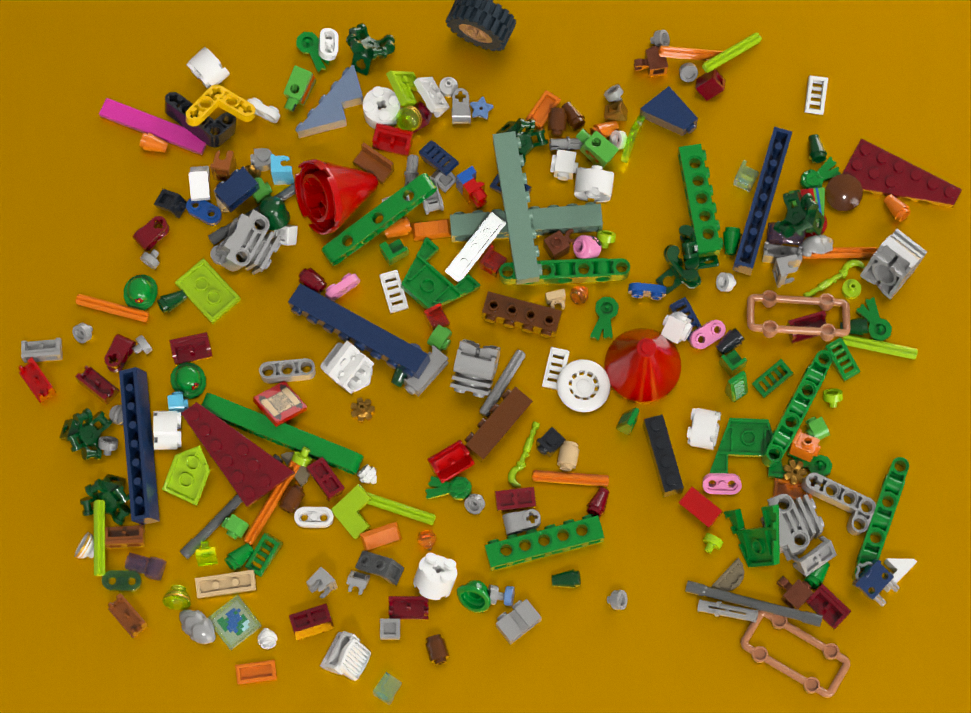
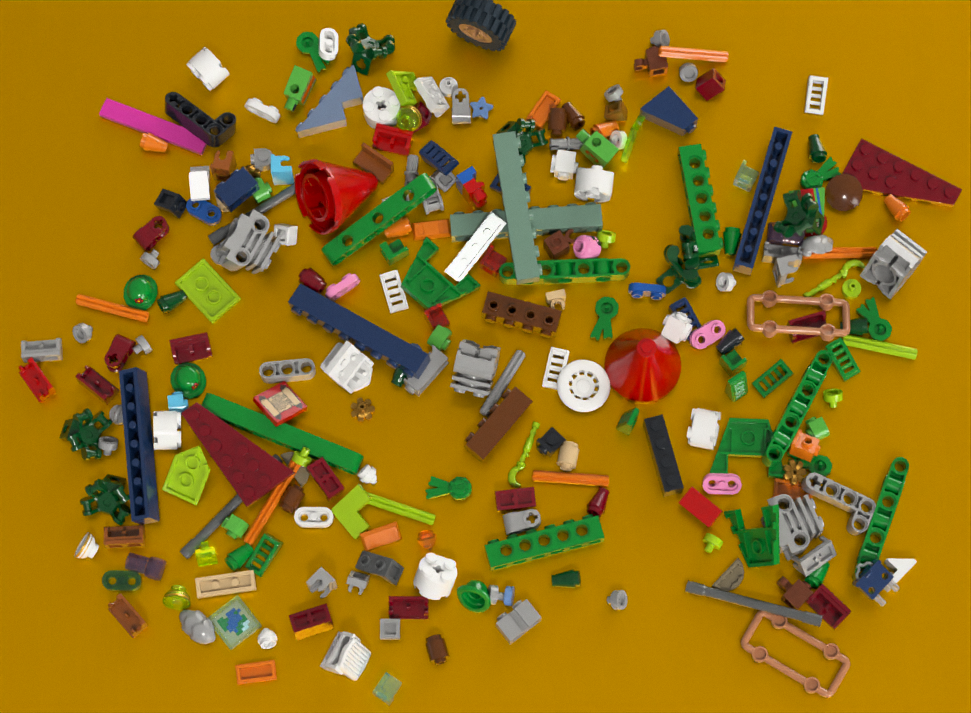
(99, 537): lime axle -> none
(219, 101): yellow beam -> none
(275, 211): dark green helmet -> none
(451, 461): red hinge -> none
(474, 503): light grey tile -> none
(579, 294): clear orange plate -> none
(704, 606): light grey pin -> none
(731, 52): lime axle -> none

